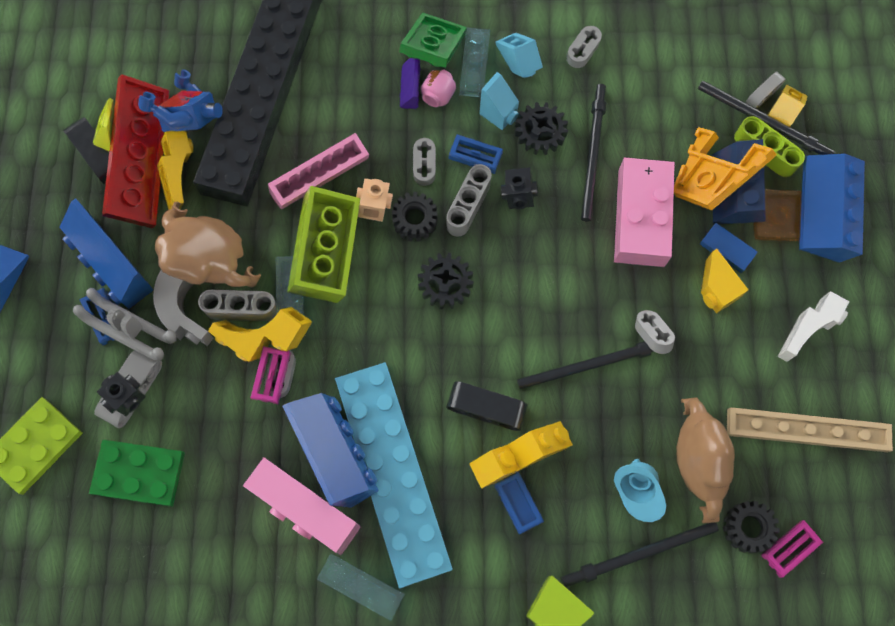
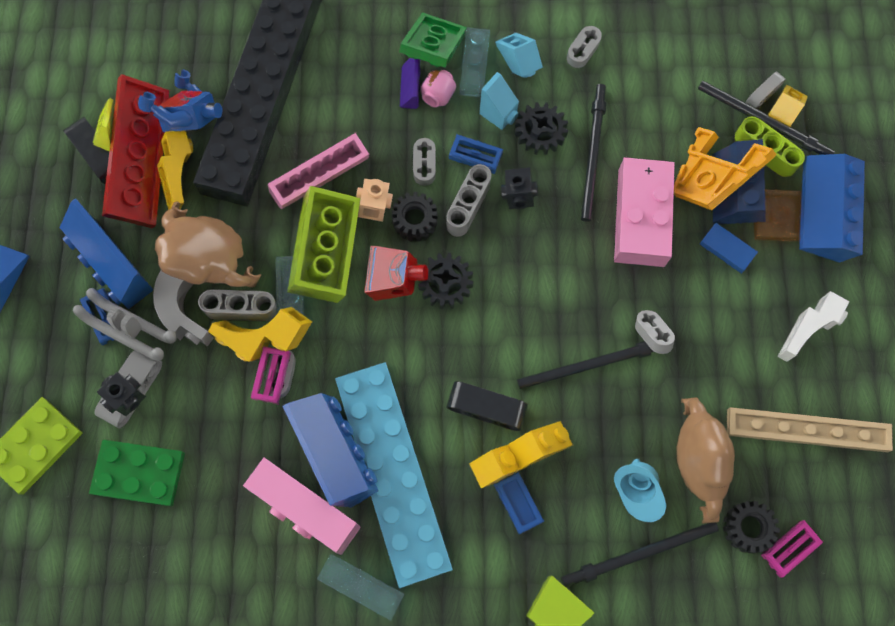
(392, 273): none -> torso
(720, 283): yellow slope -> none

